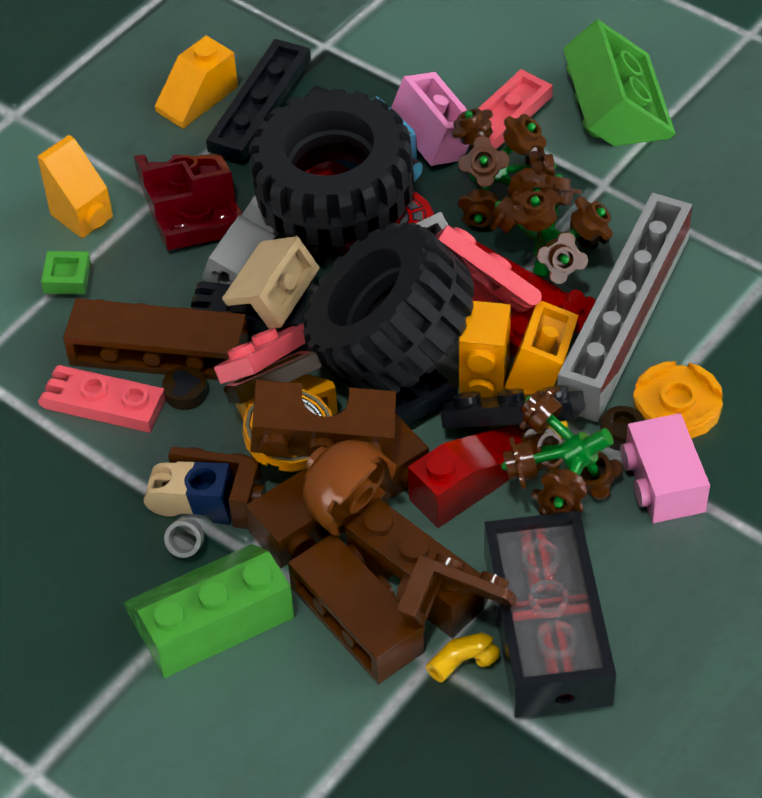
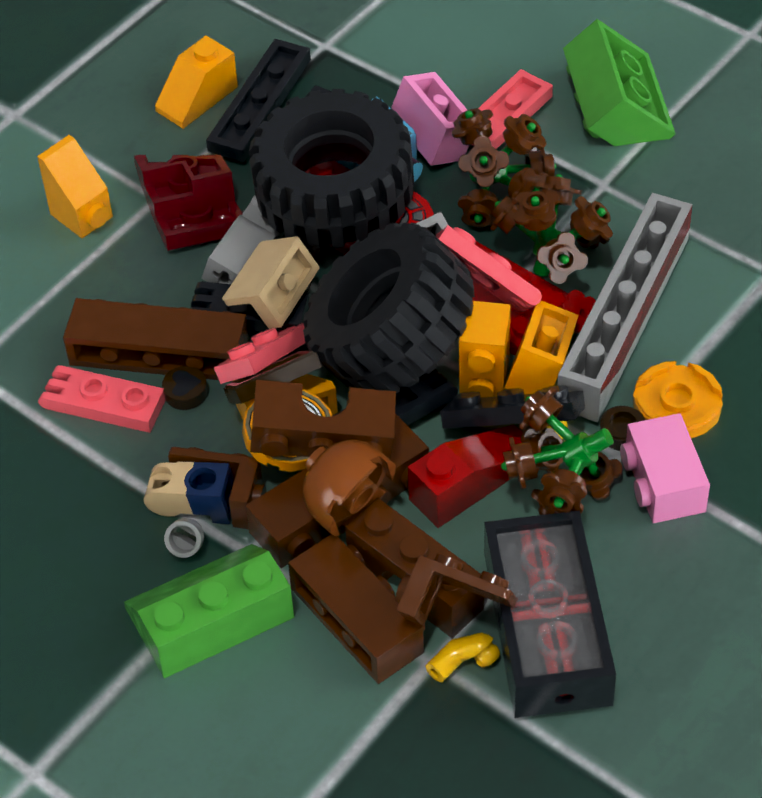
(66, 272): bright green plate -> none

